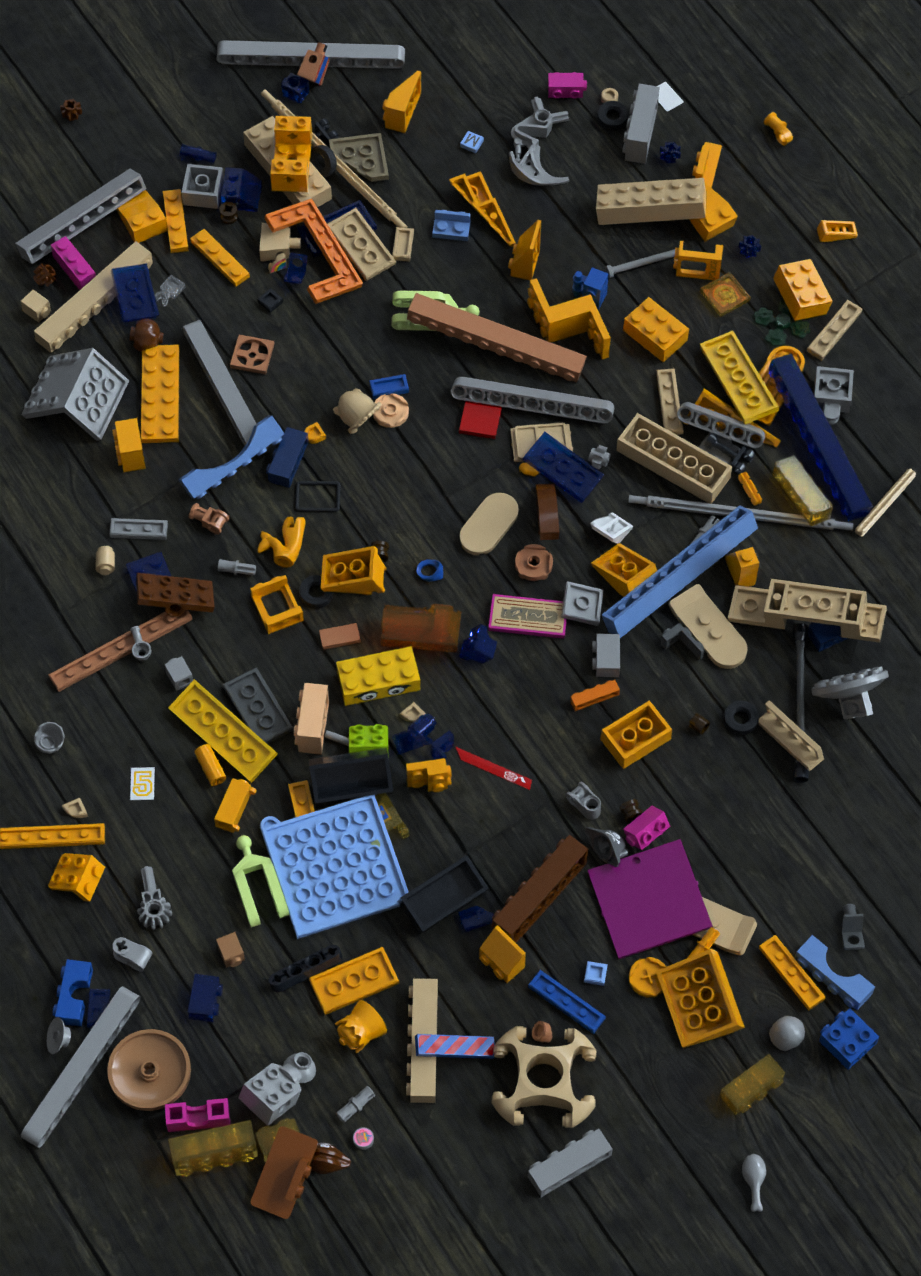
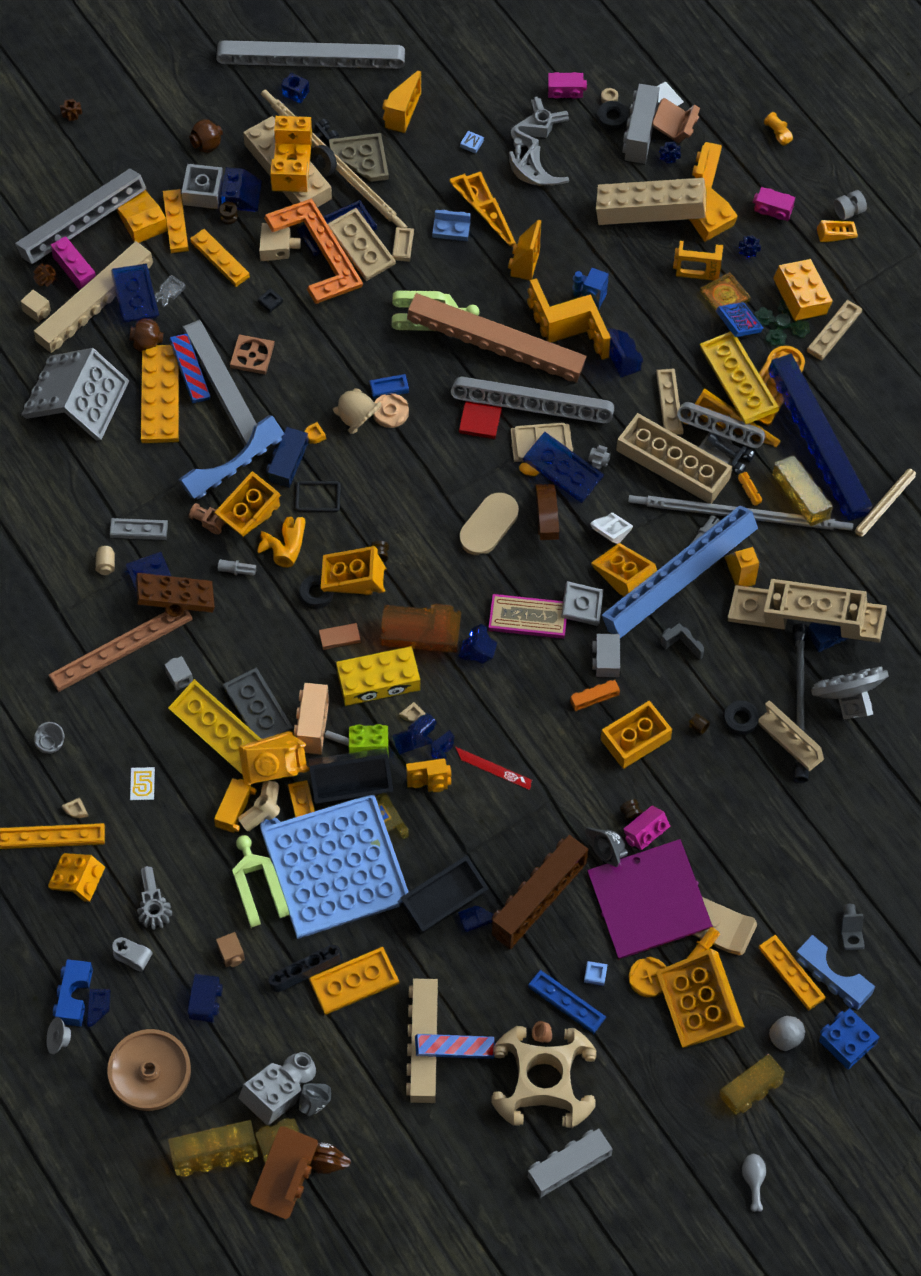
(80, 1067): light grey beam -> none
(128, 445): light orange brick -> none
(140, 646): light grey bar -> none
(189, 368): none -> blue tile
(198, 153): clear blue pin -> none
(205, 134): none -> reddish brown plant
(210, 765): light orange axle -> none
(211, 1115): dark pink arch -> none
(249, 504): none -> light orange piece
(264, 806): none -> tan piece
(273, 758): none -> light orange piece
(279, 264): tile -> none
(284, 619): light orange window -> none
(294, 273): clear blue bracket -> none
(314, 64): nougat torso -> none
(314, 1098): none -> dark grey hat
(355, 1104): light grey pin -> none
(360, 1026): light orange hat -> none
(363, 1138): tile -> none
(438, 575): blue piece -> none
(502, 955): light orange slope -> none
(527, 570): nougat plate -> none
(582, 798): light grey piece -> none
(624, 353): none -> clear blue slope
(637, 263): light grey bar -> none
(655, 329): light orange brick -> none
(674, 120): none -> nougat bracket
(710, 627): tan piece -> none
(739, 319): none -> blue tile
(774, 203): none -> dark pink brick
(833, 391): light grey brick -> none
(849, 205): none -> light grey wheel

